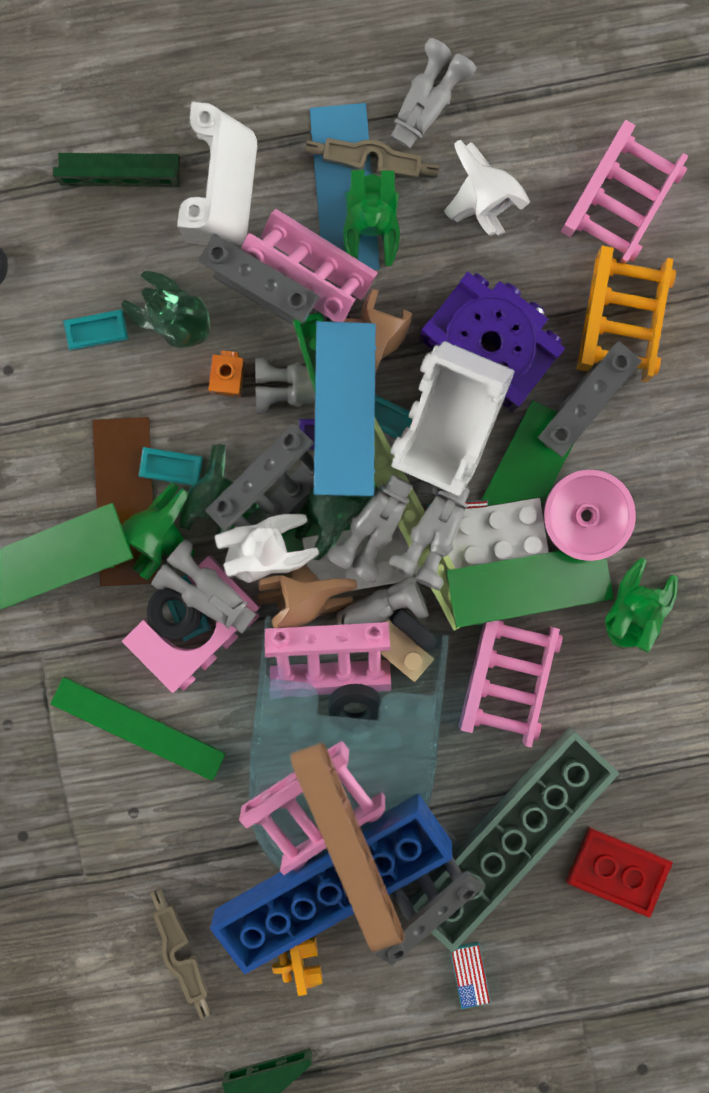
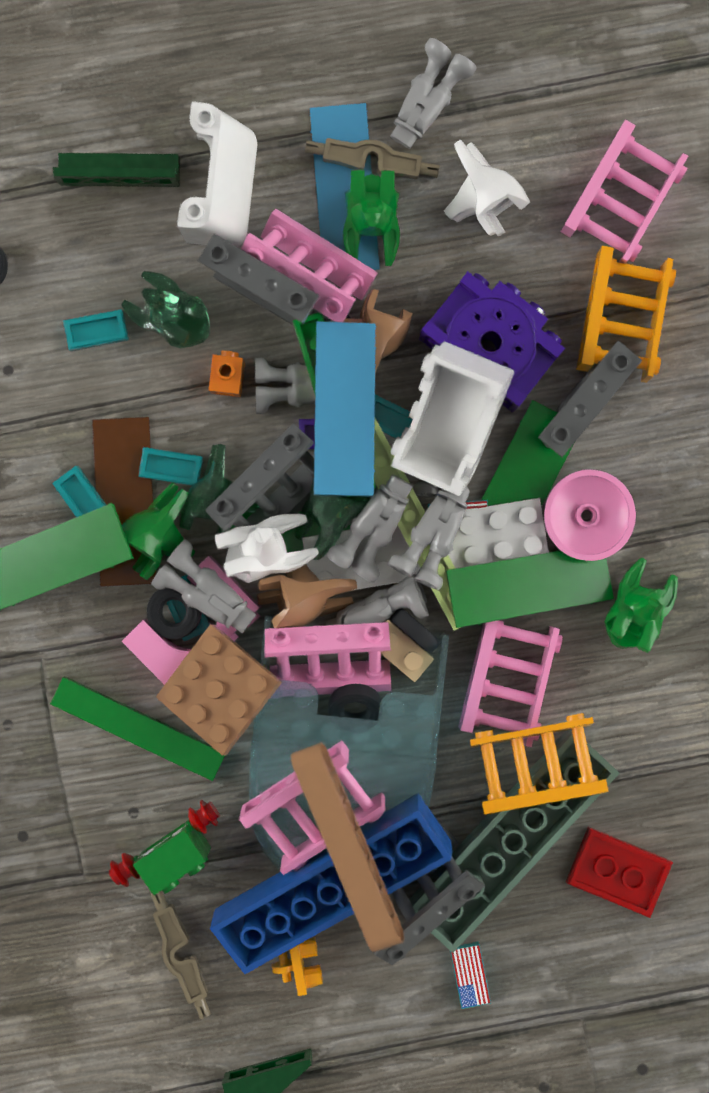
(78, 492): none -> teal tile
(171, 856): none -> green brick
(218, 689): none -> medium nougat plate
(527, 793): none -> light orange fence

